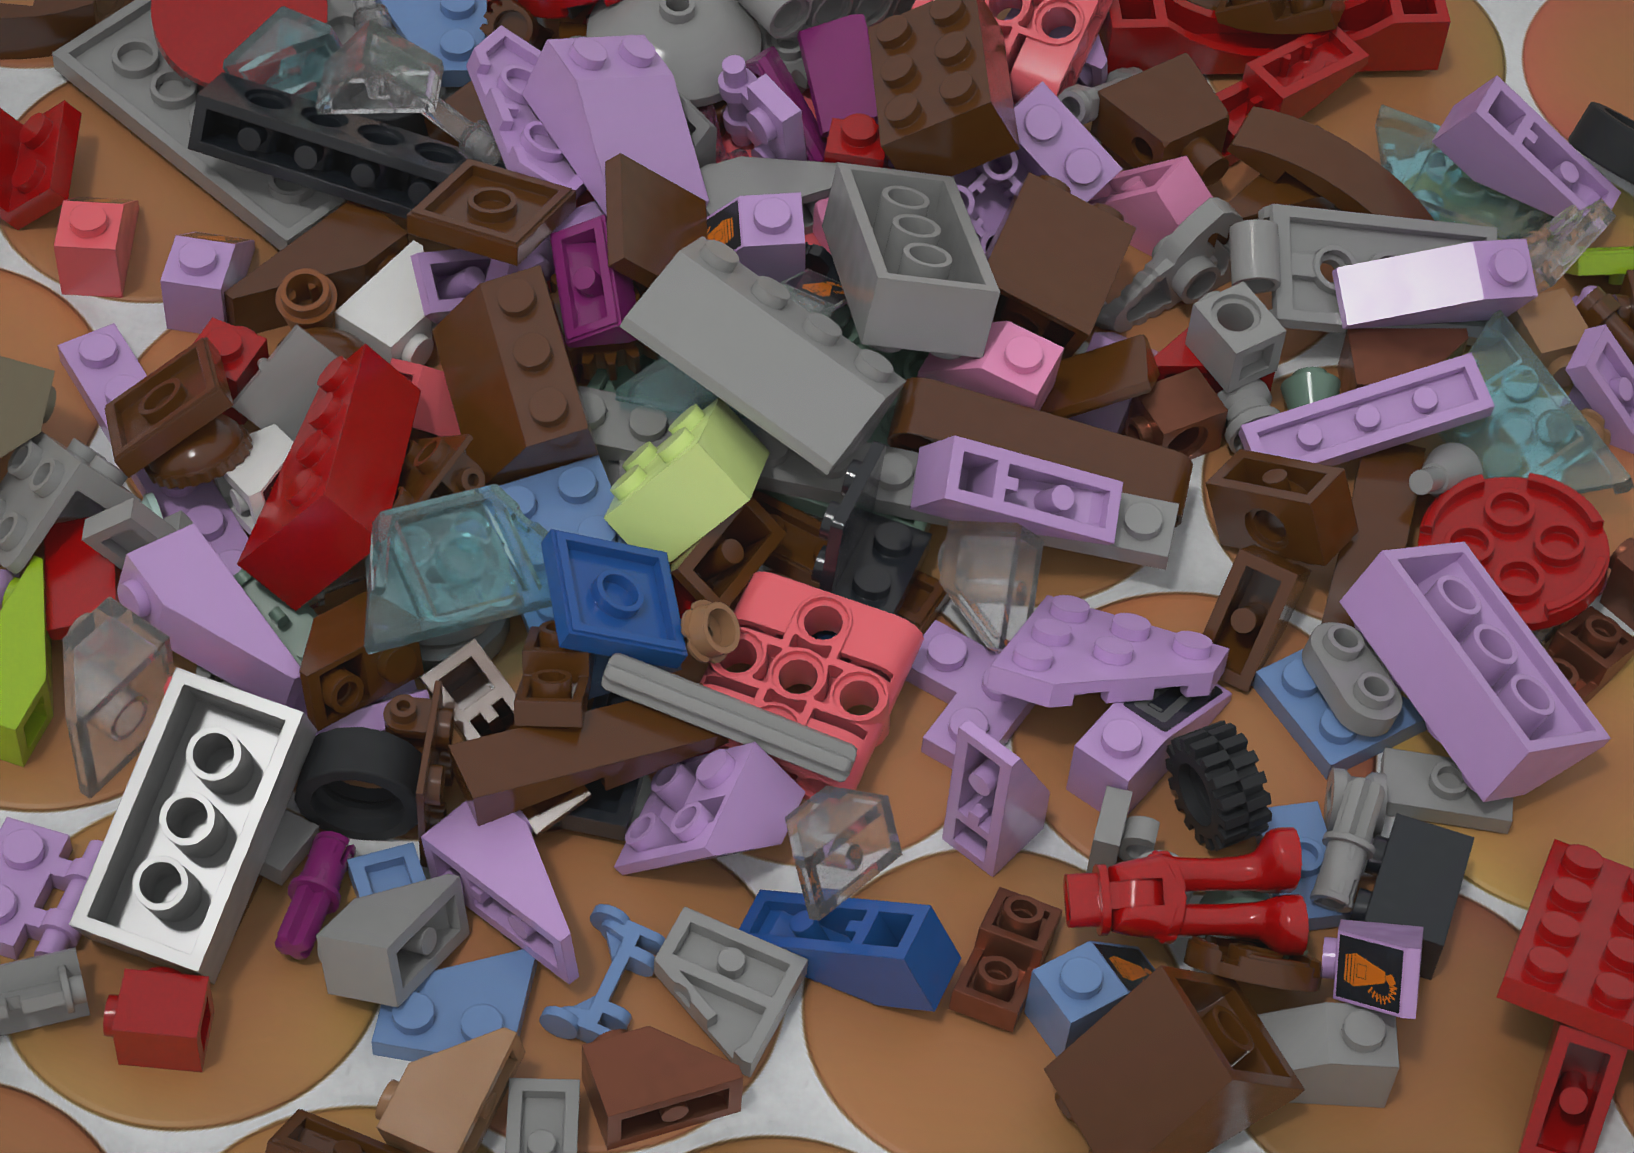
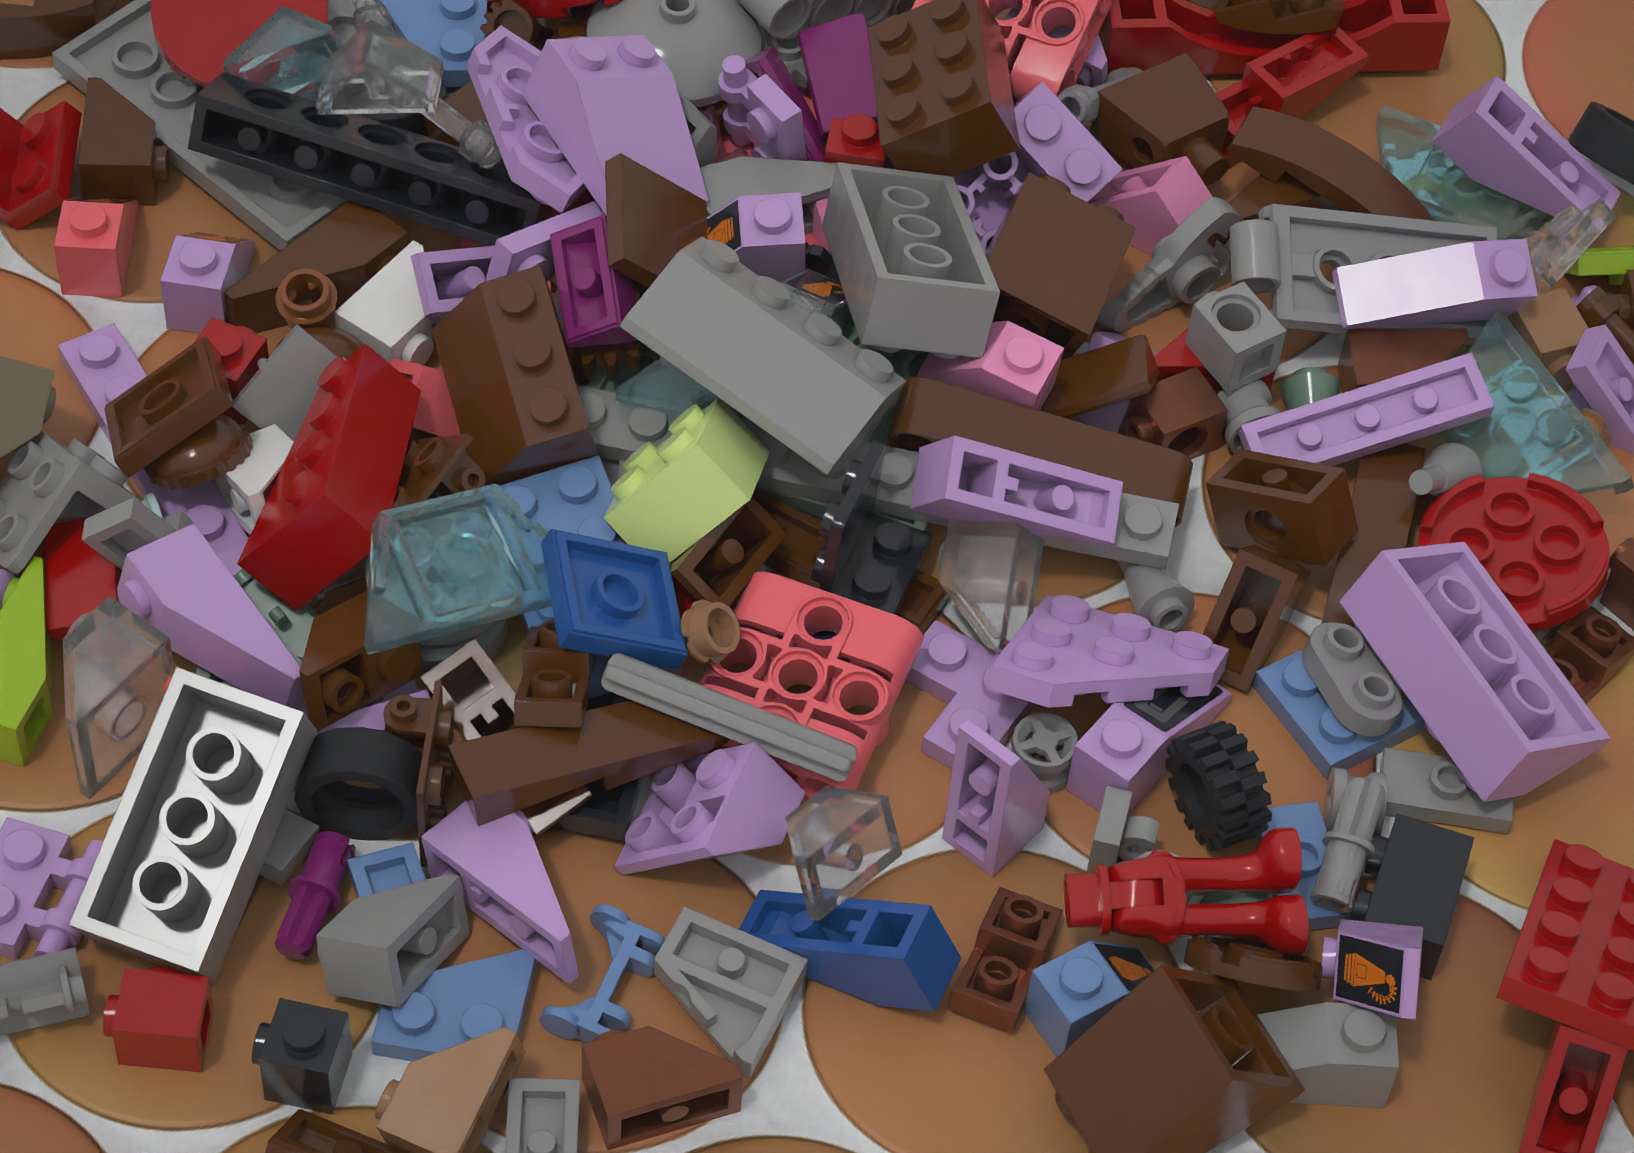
(119, 148): none -> reddish brown slope
(303, 1055): none -> black brick
(492, 212): reddish brown tile -> none
(1052, 740): none -> light grey wheel
(1157, 596): none -> light grey cone

